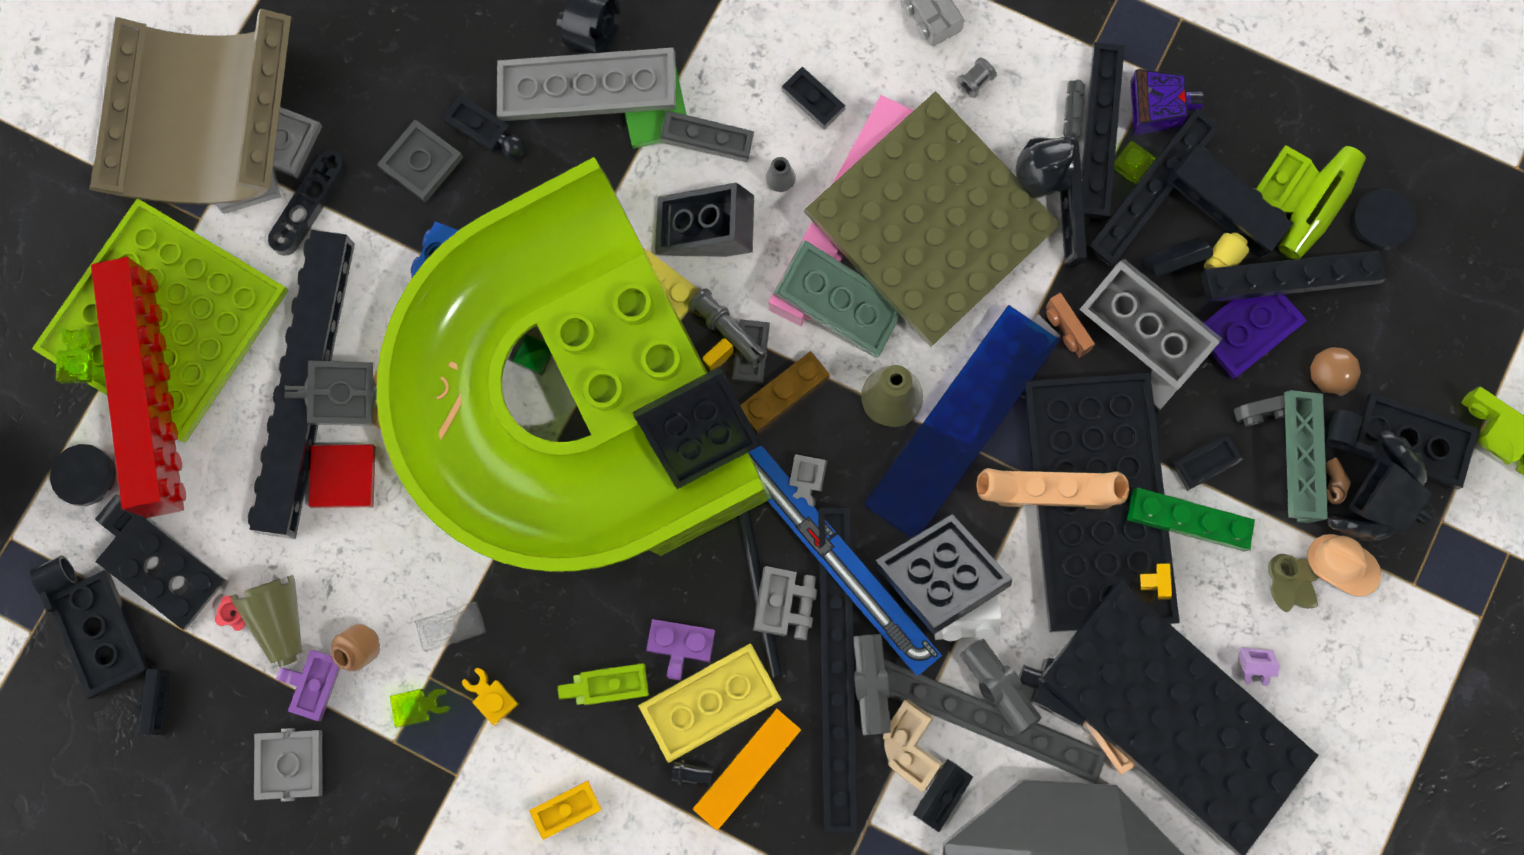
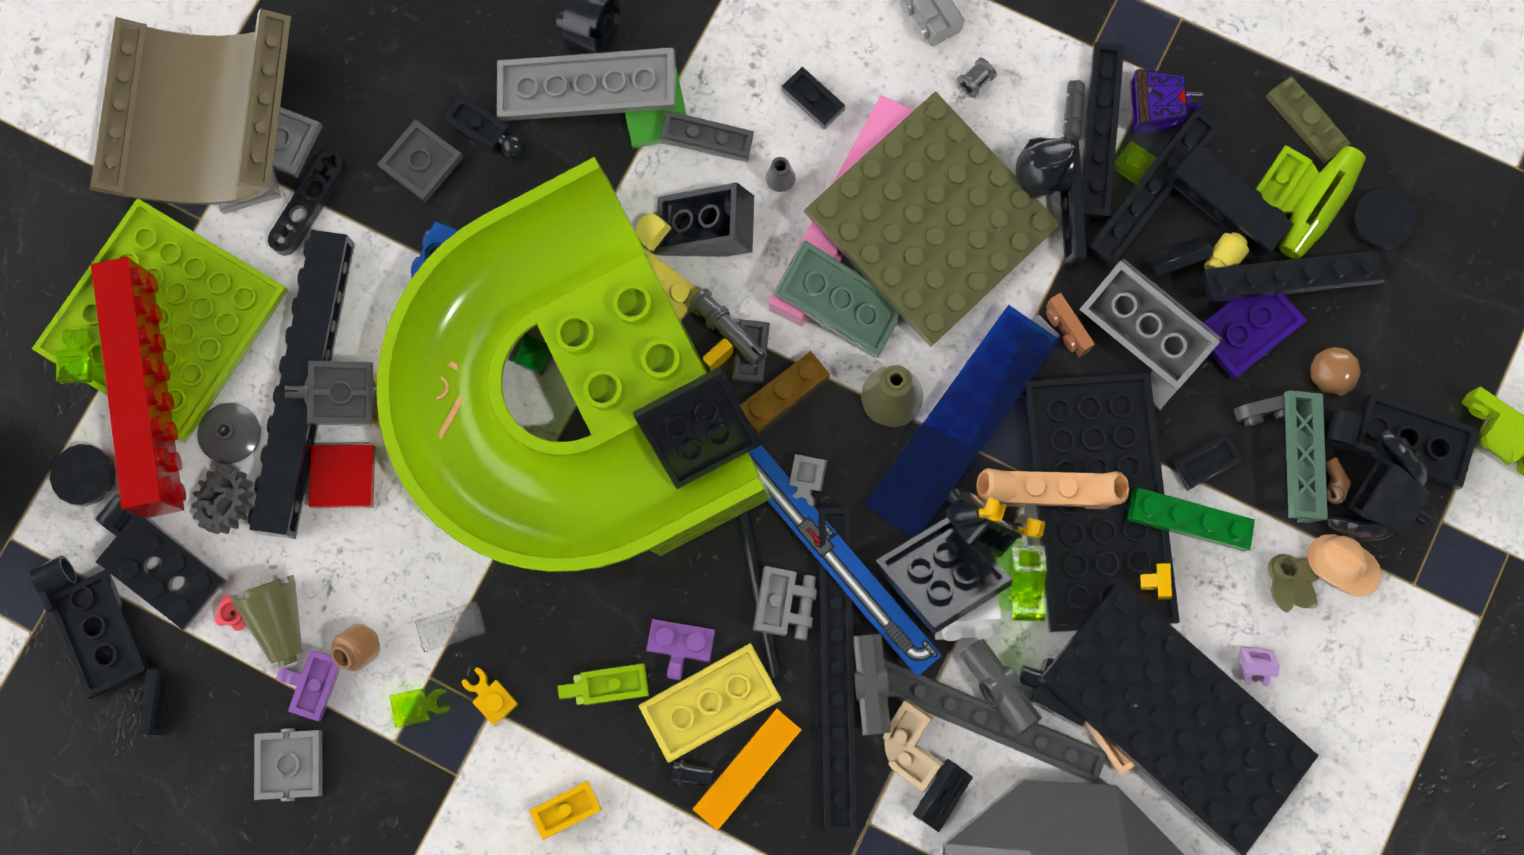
(222, 500): none -> dark grey gear
(239, 442): none -> dark grey dish
(651, 230): none -> light yellow tile
(984, 525): none -> black torso
(1028, 577): none -> clear neon green brick
(1307, 119): none -> olive plate

